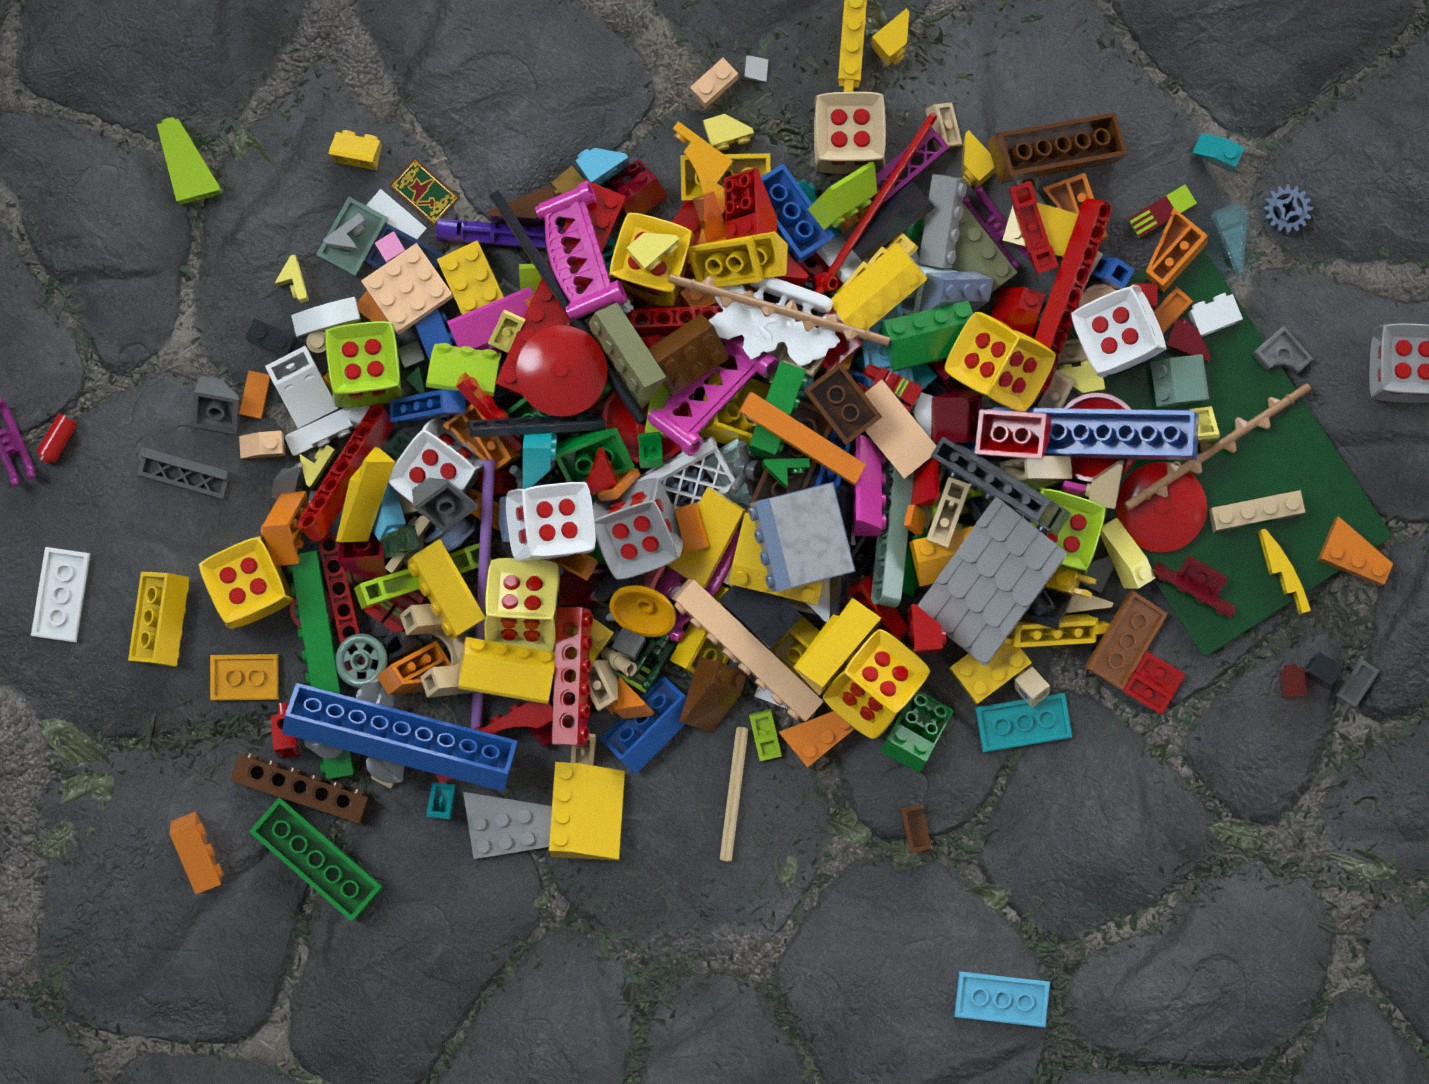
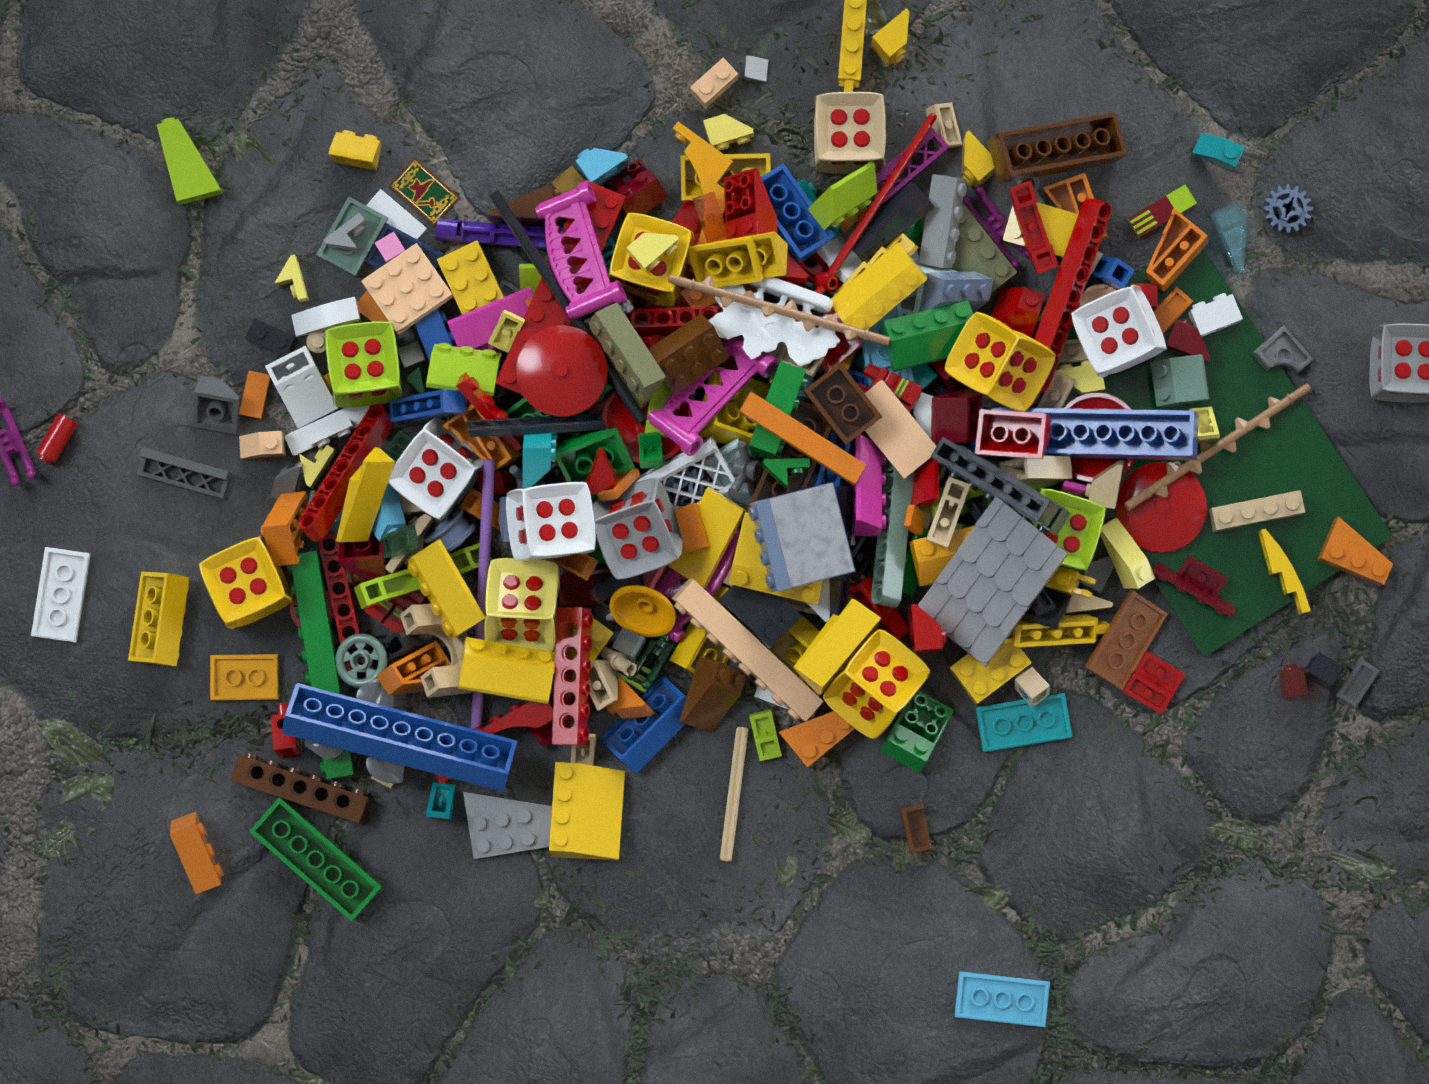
(442, 502): dark grey slope -> none

